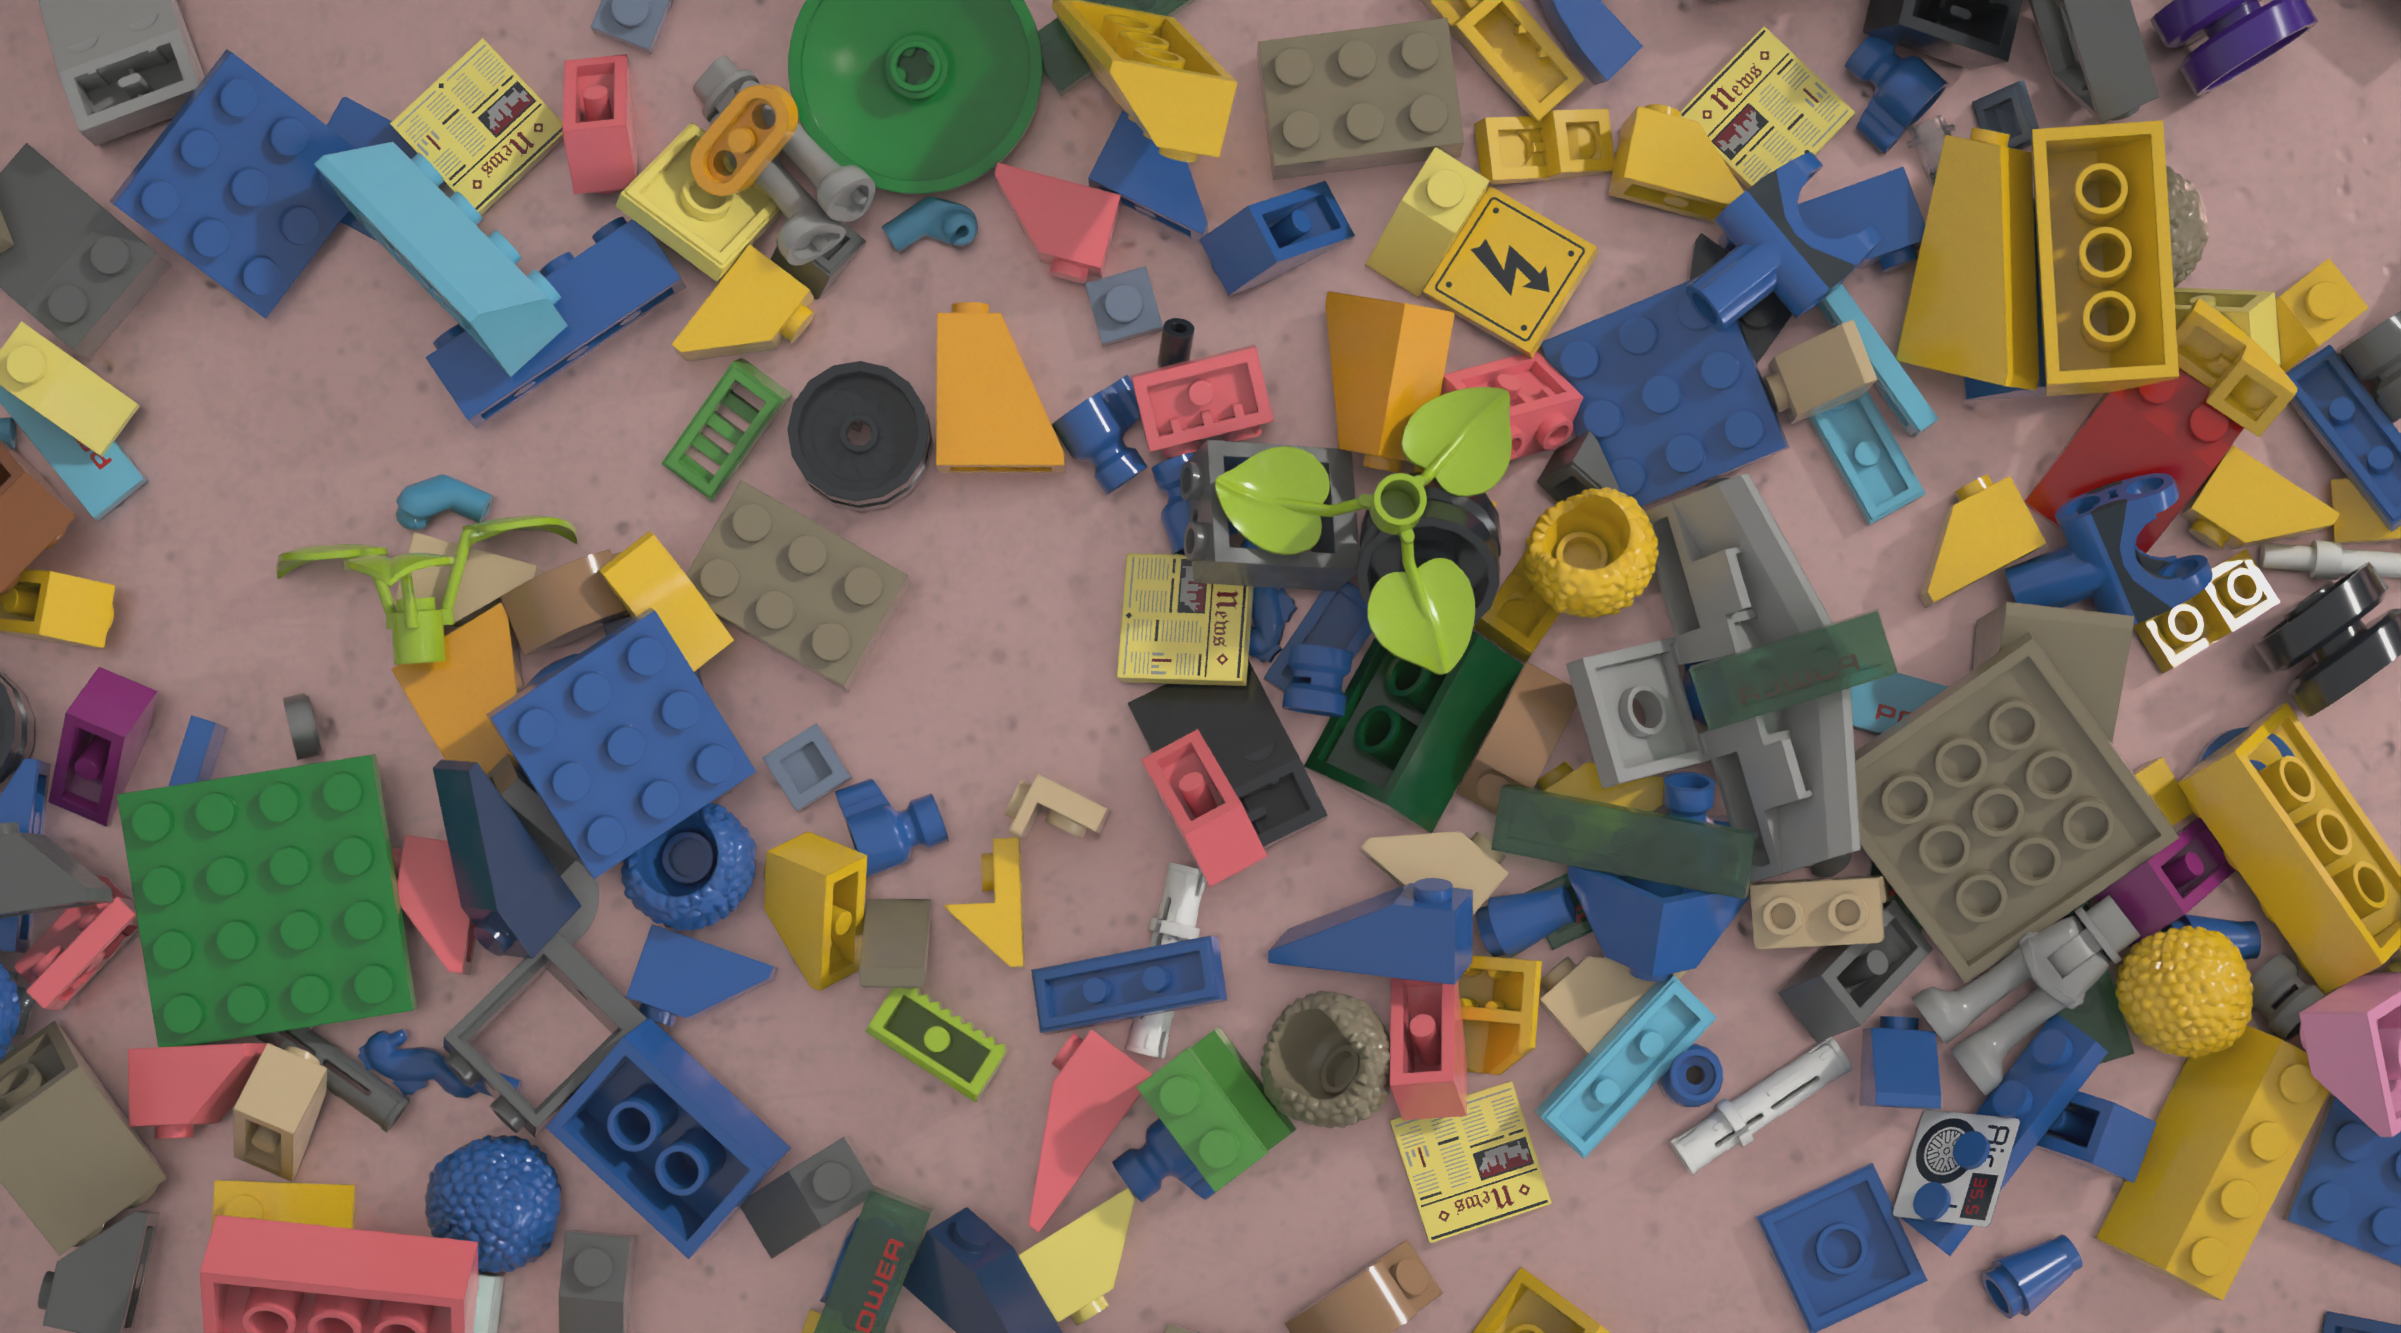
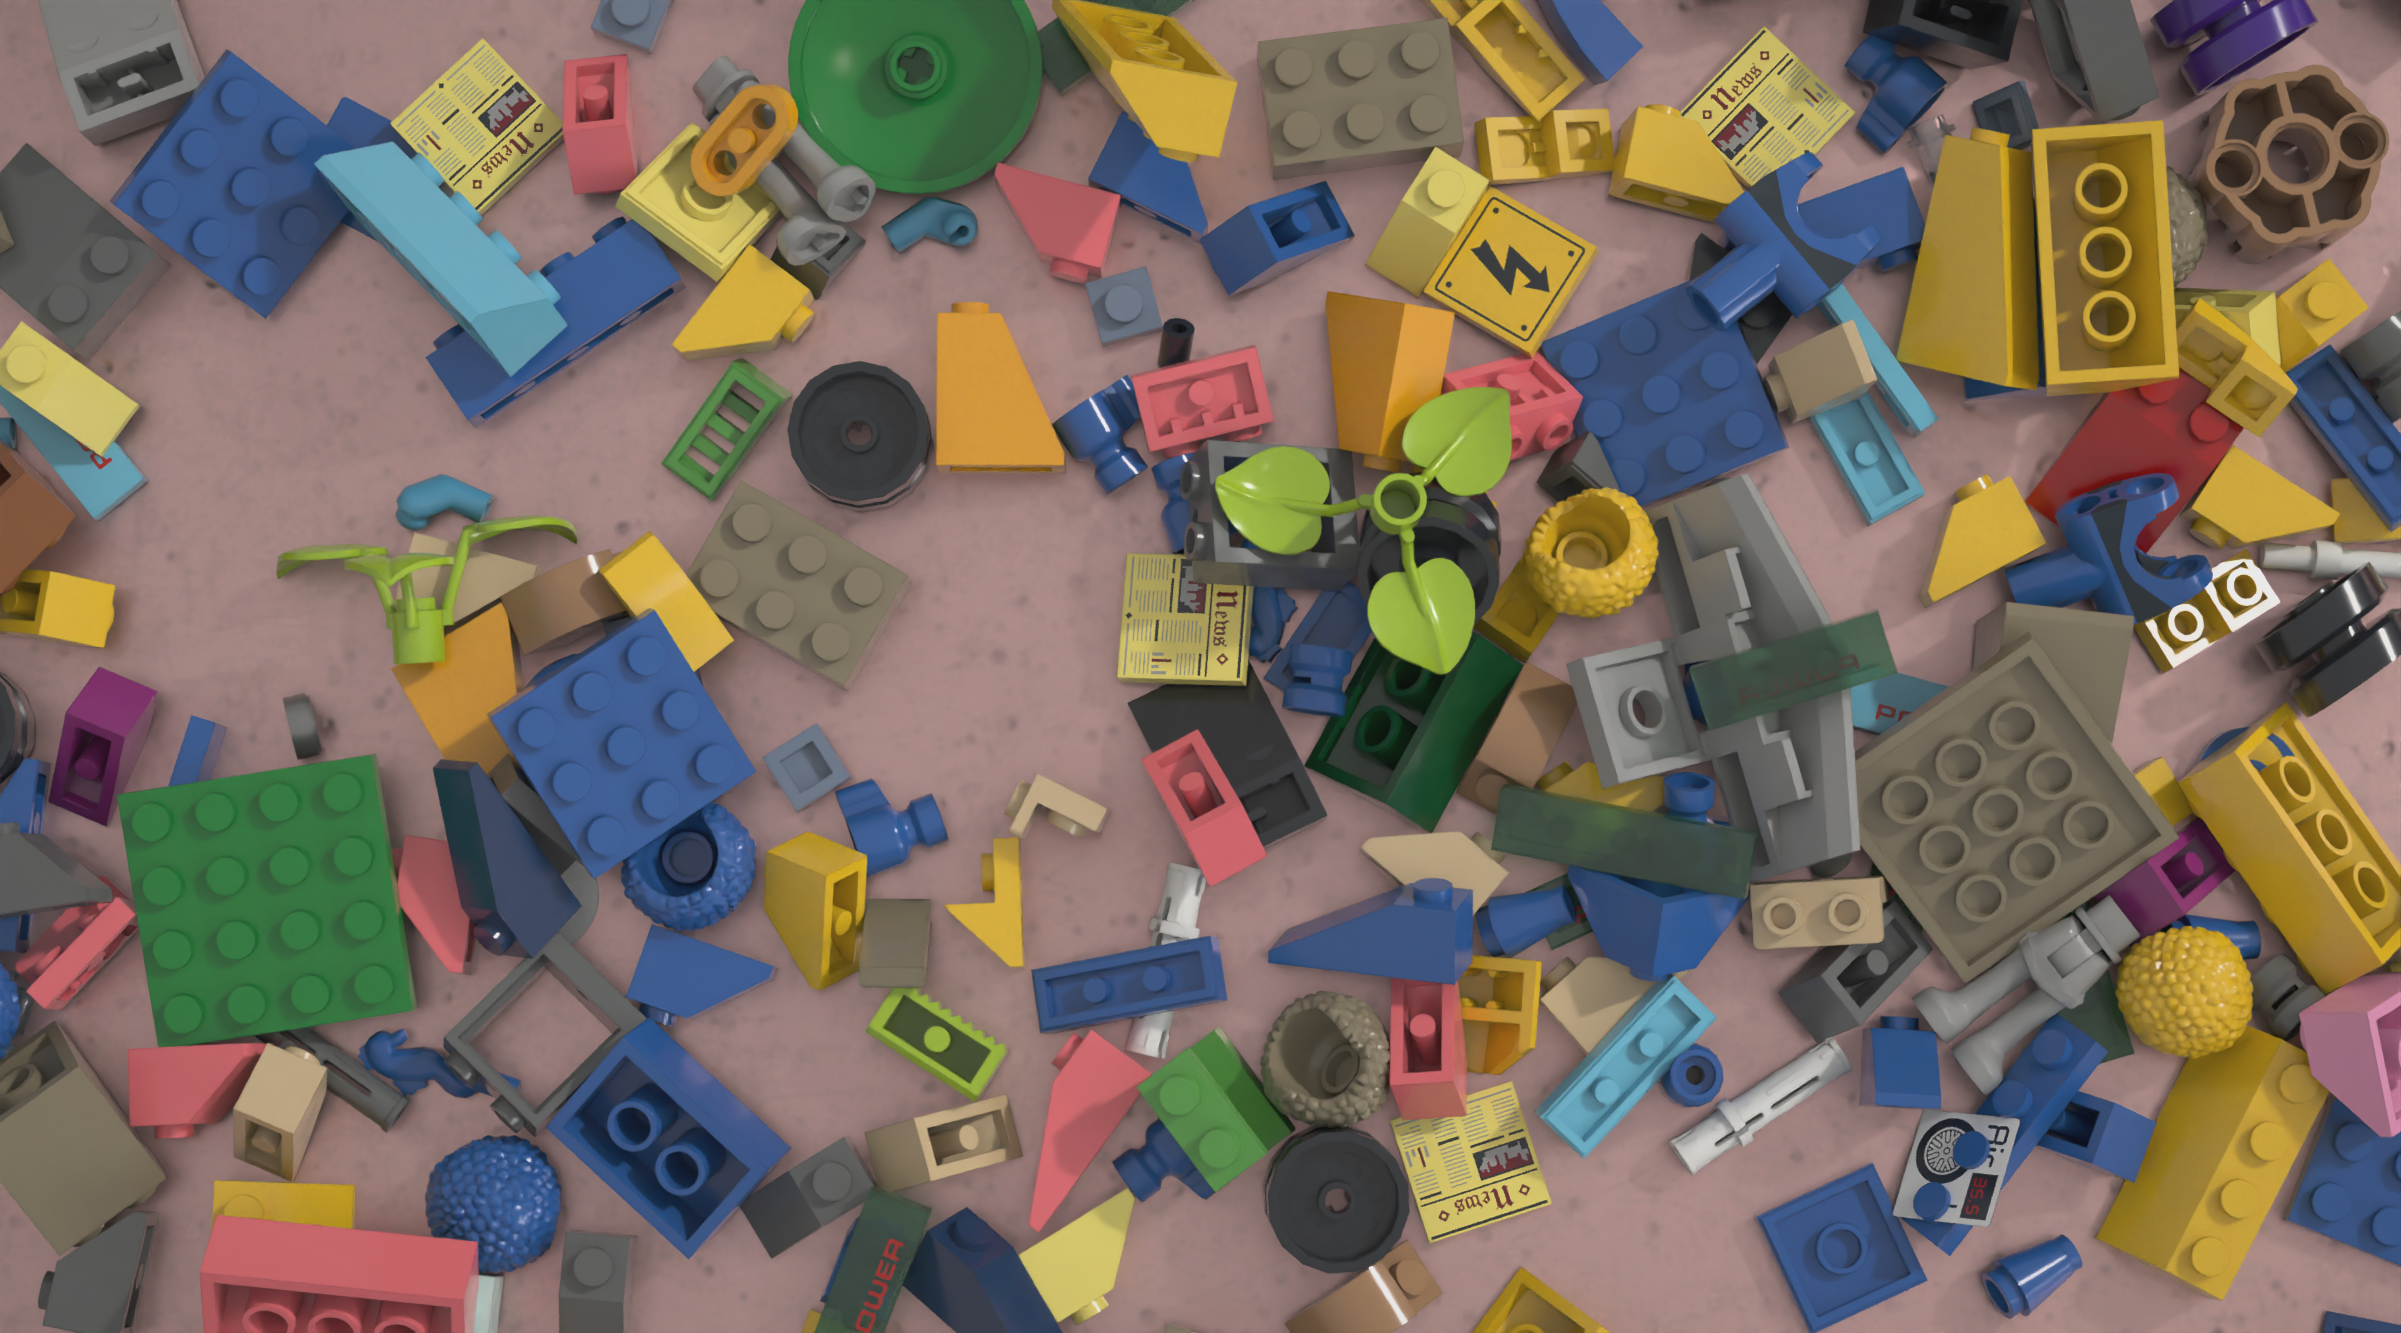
(943, 1144): none -> tan slope
(1375, 1197): none -> black wheel
(2331, 130): none -> medium nougat piece

